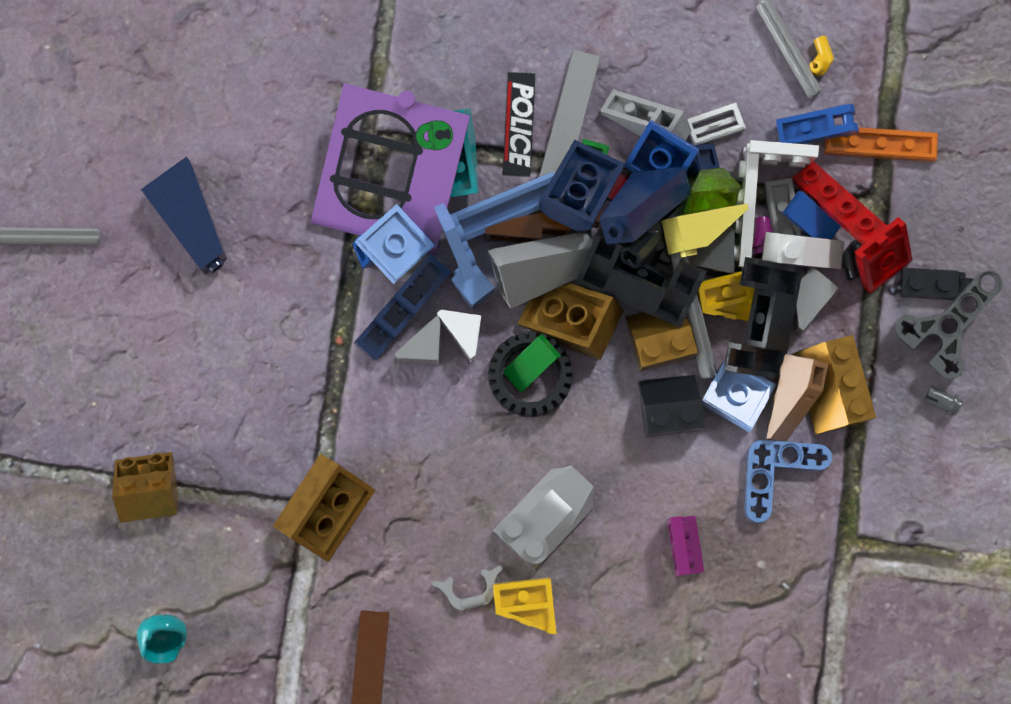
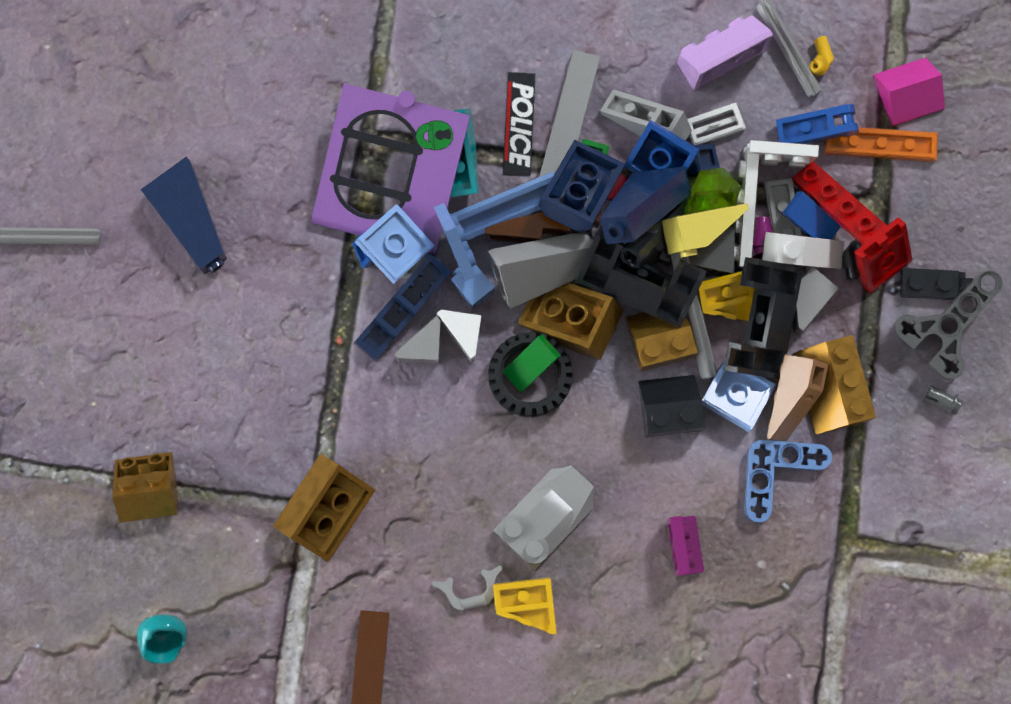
(723, 51): none -> lavender slope
(910, 91): none -> dark pink slope

